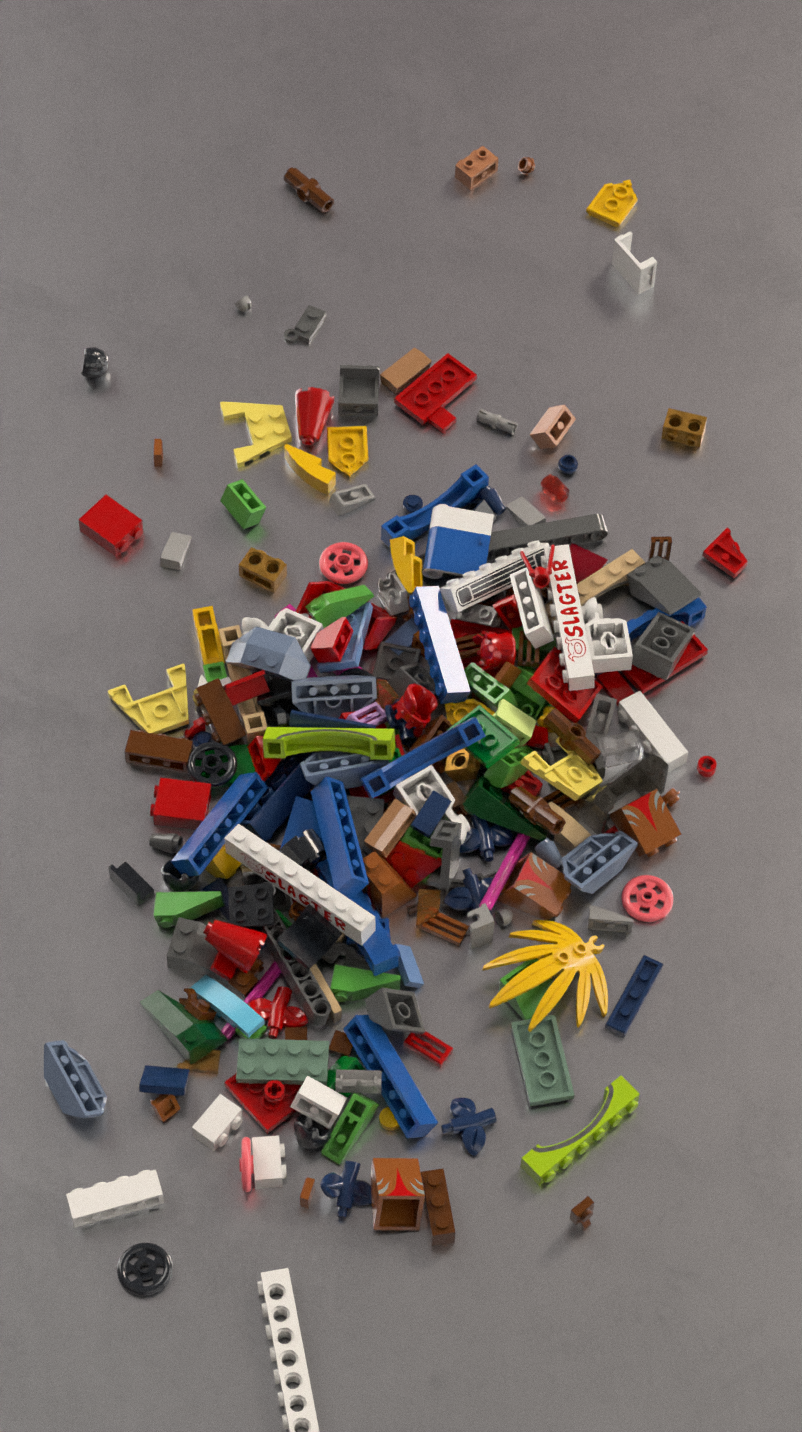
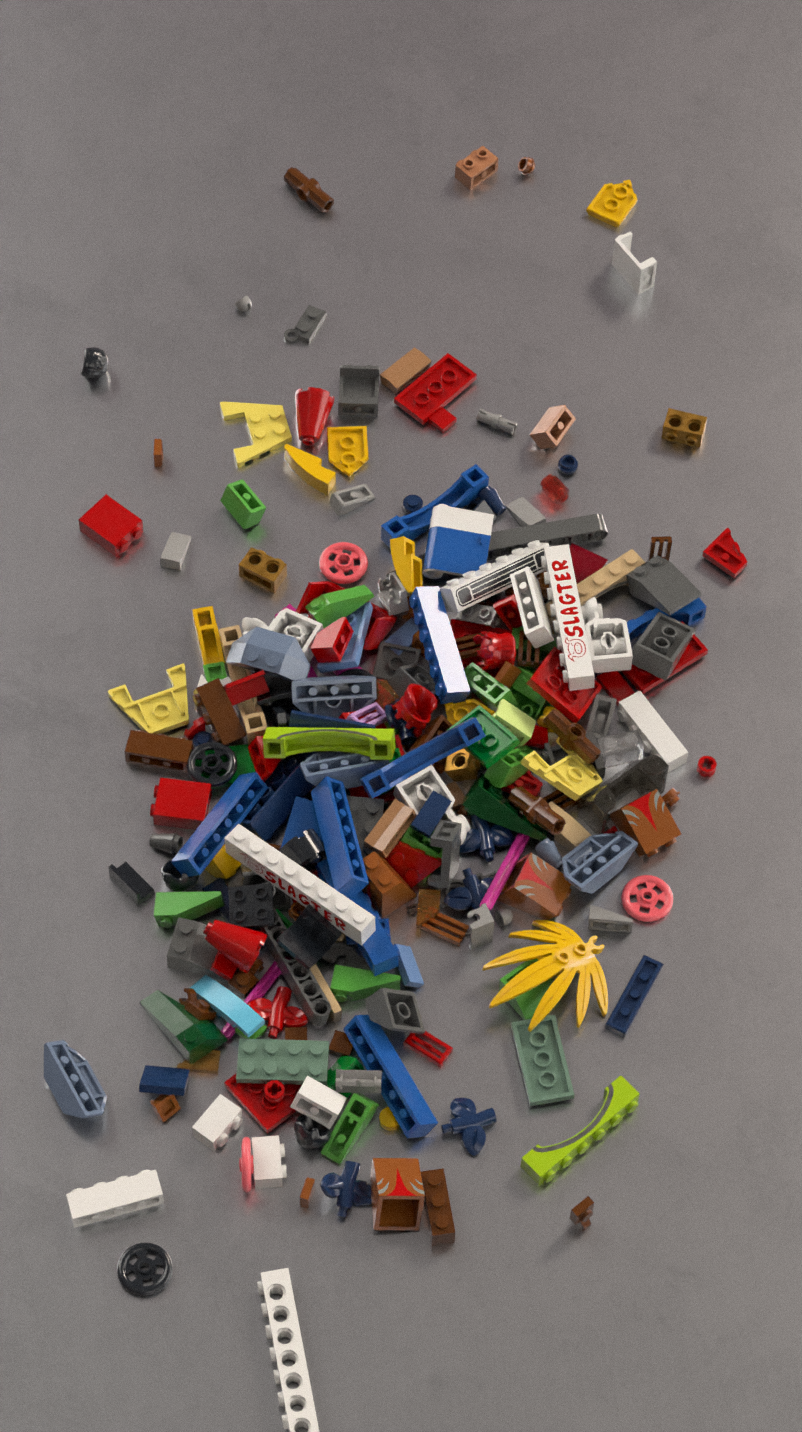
(540, 574): red plant -> none

